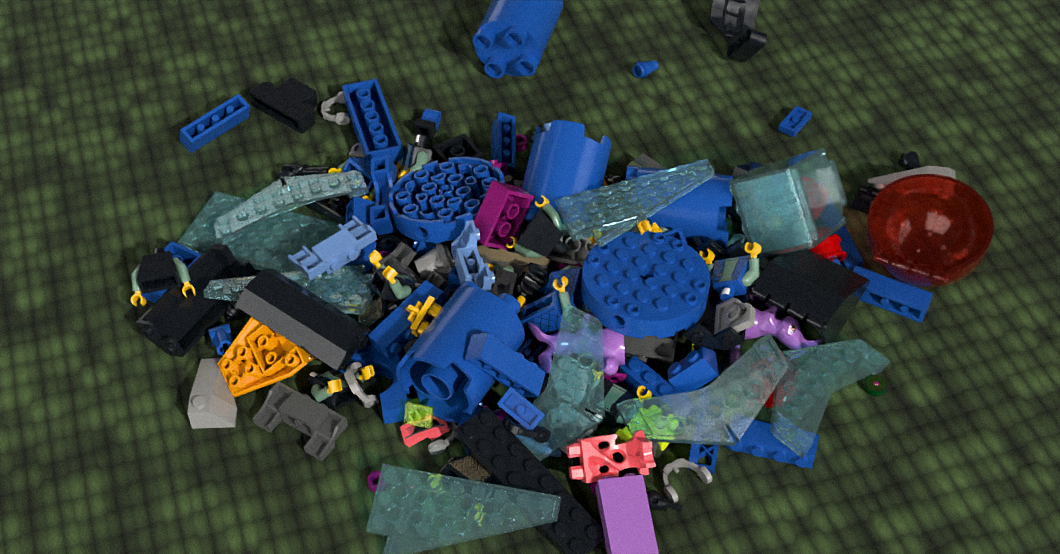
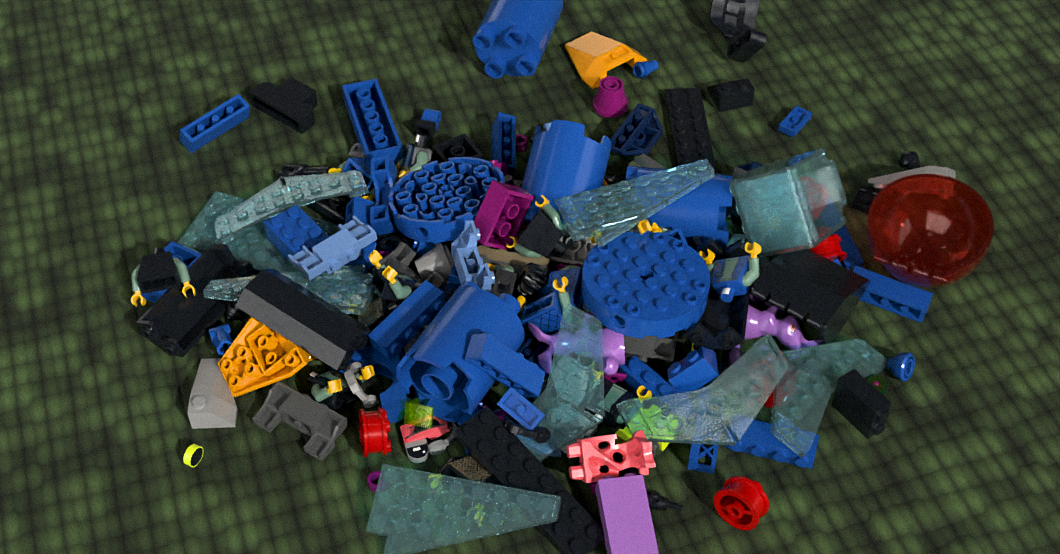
(193, 455): none -> tile
(293, 230): none -> blue brick
(340, 118): light grey piece -> none
(374, 432): none -> red wheel
(417, 450): none -> tile
(420, 323): yellow hips -> none
(597, 54): none -> light orange wedge
(610, 98): none -> magenta piece
(637, 132): none -> dark blue wedge
(689, 126): none -> black plate
(701, 471): light grey piece -> none
(732, 94): none -> black slope
(735, 315): light grey plate -> none
(741, 502): none -> red wheel
(861, 403): none -> black brick
(902, 365): none -> blue brick

